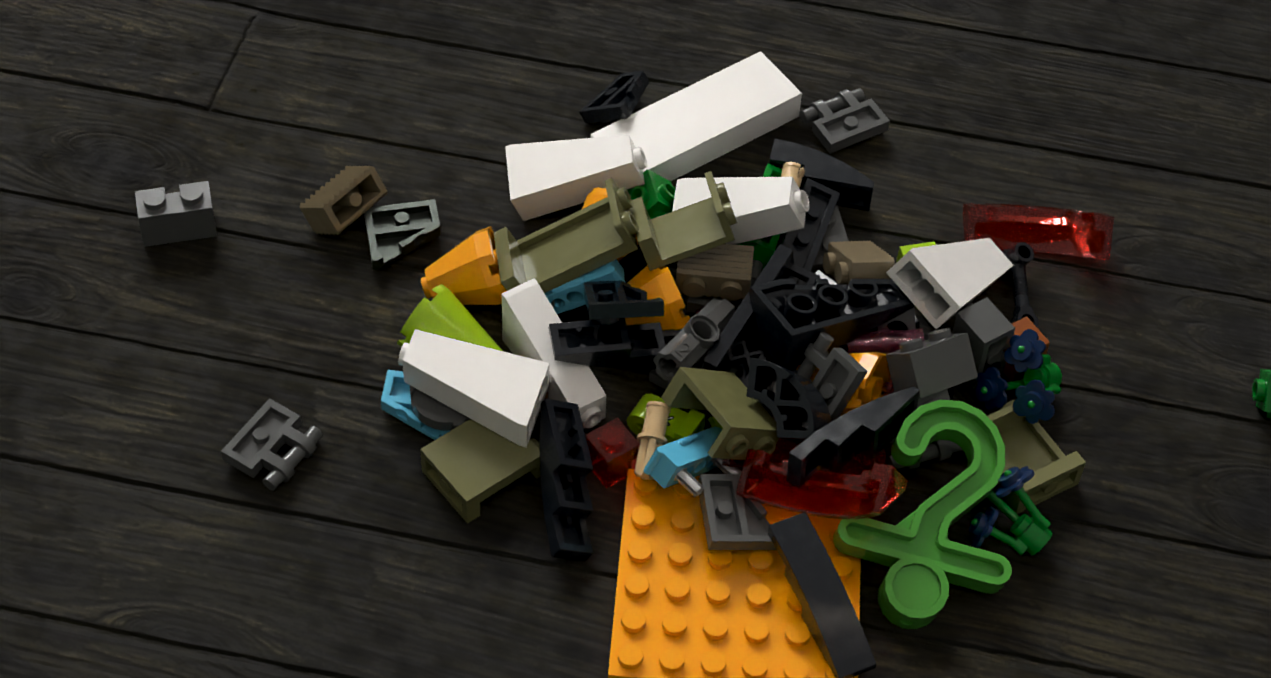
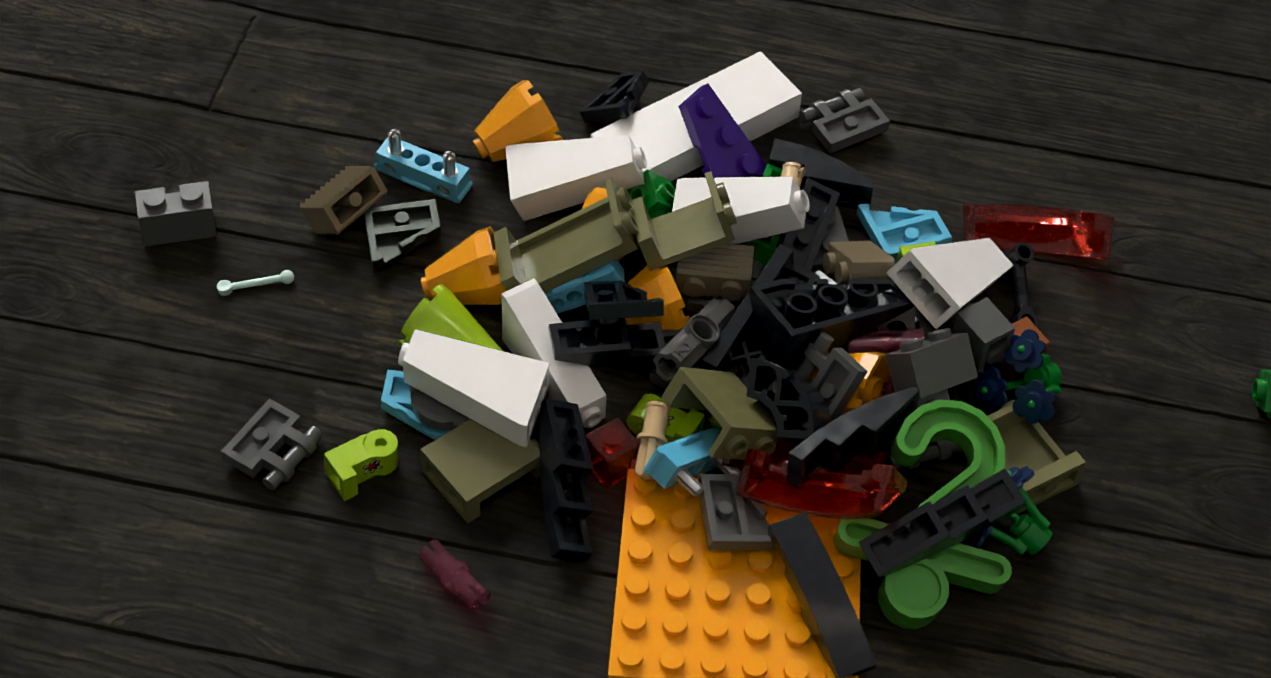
(225, 287): none -> light aqua hinge
(360, 460): none -> lime leg
(423, 168): none -> medium azure piece
(454, 575): none -> clear pink pin
(515, 120): none -> light orange cone
(718, 137): none -> dark purple wing
(902, 227): none -> medium azure wing
(943, 524): none -> black slope

